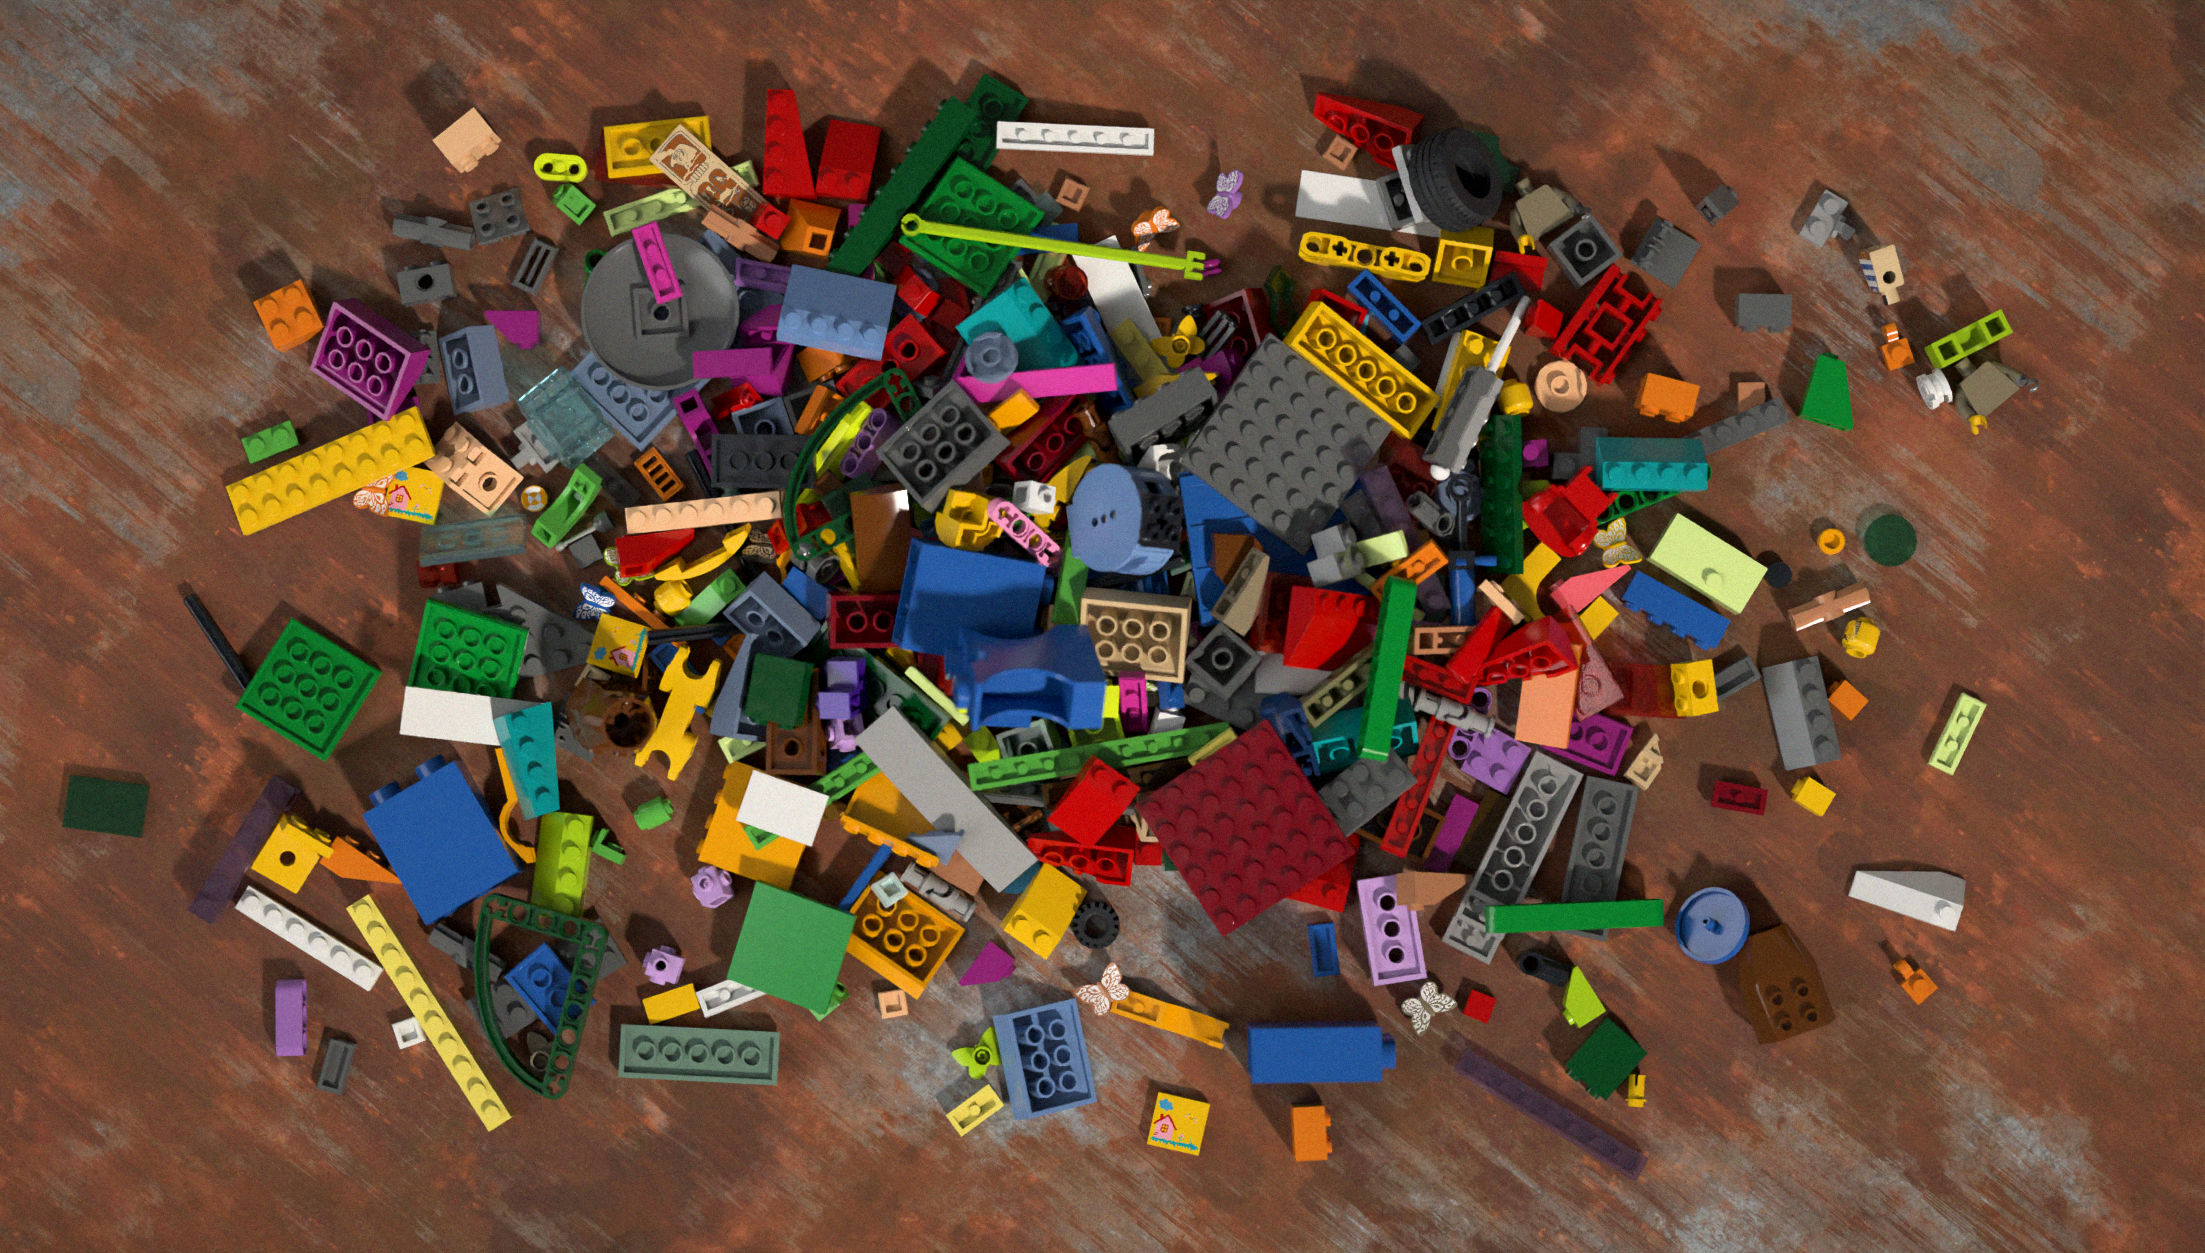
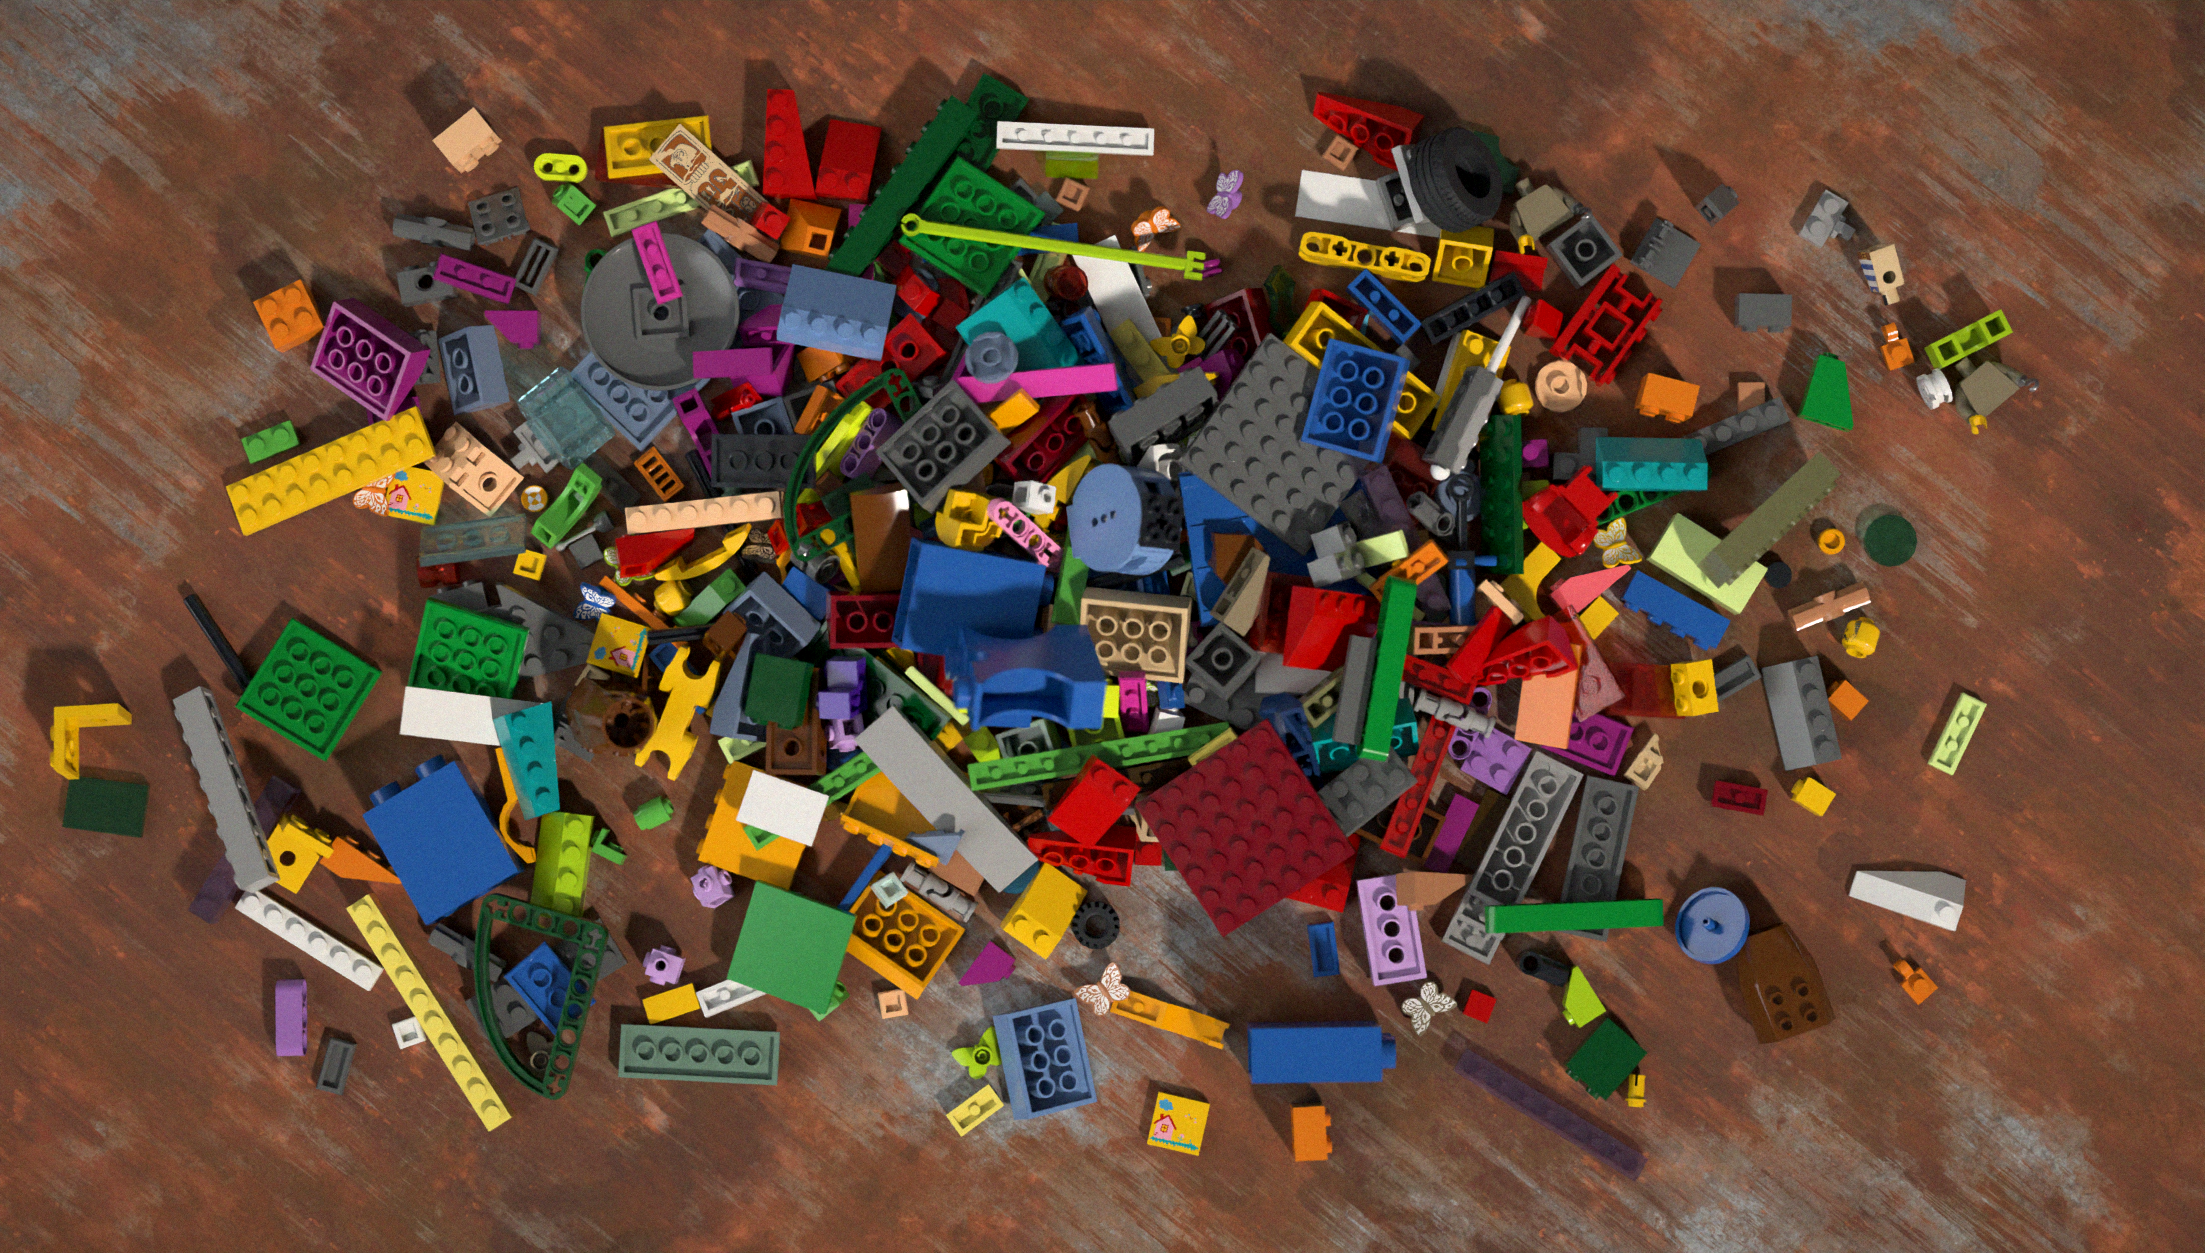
(66, 732): none -> yellow bracket
(226, 790): none -> light grey brick
(474, 278): none -> magenta tile
(530, 564): none -> yellow plate
(725, 634): none -> reddish brown brick
(1072, 165): none -> clear neon green slope
(1354, 690): none -> dark grey tile
(1355, 400): none -> blue slope
(1770, 521): none -> olive brick

